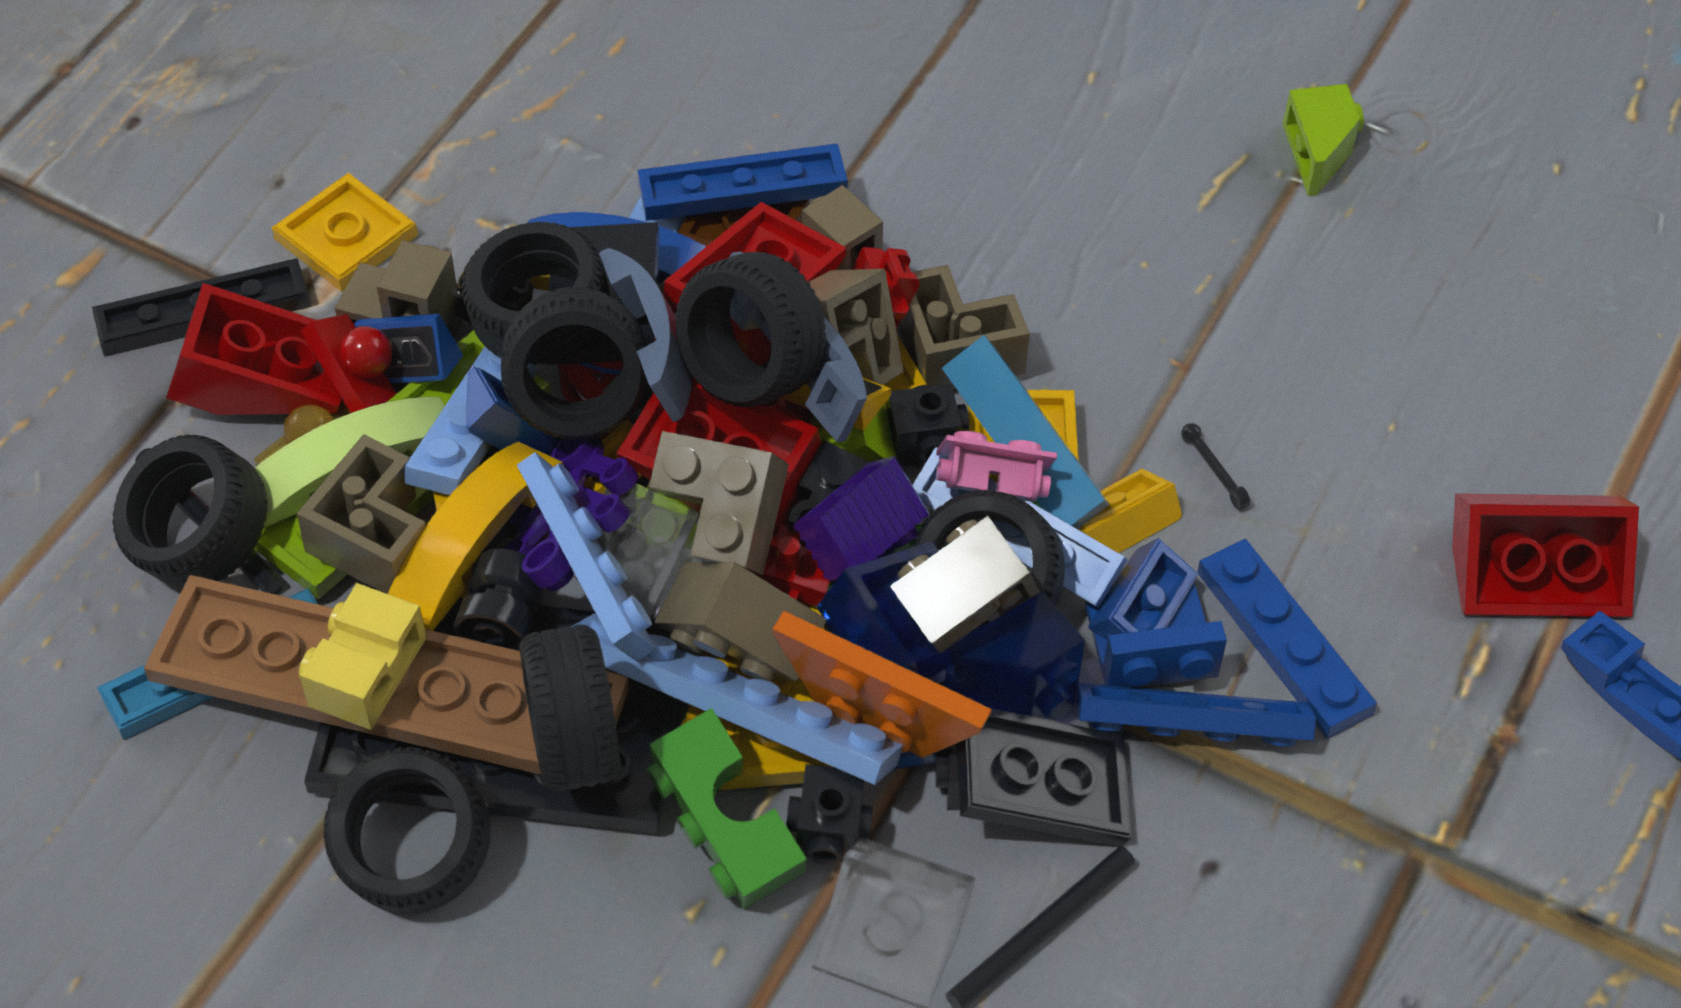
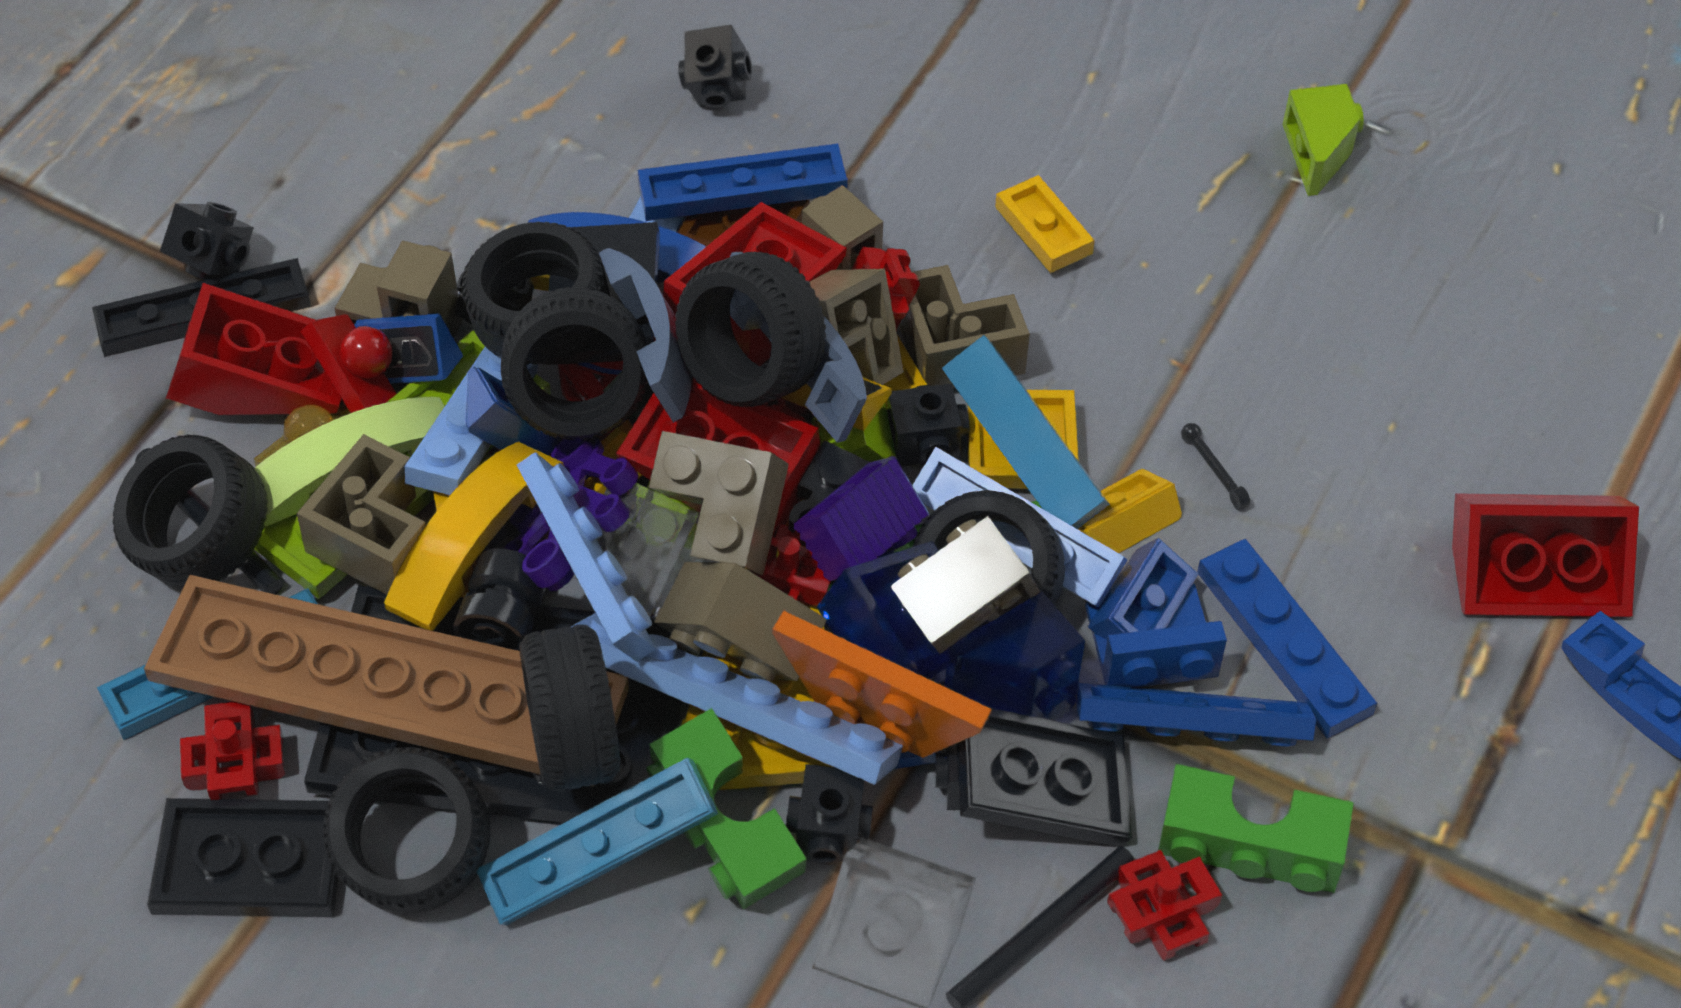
(207, 239): none -> black brick
(226, 743): none -> red piece
(243, 859): none -> black tile
(342, 229): yellow tile -> none
(365, 656): light yellow brick -> none
(597, 841): none -> dark azure tile
(715, 66): none -> black brick
(974, 458): bright pink hinge -> none
(1044, 223): none -> yellow plate
(1170, 899): none -> red piece
(1299, 849): none -> bright green arch

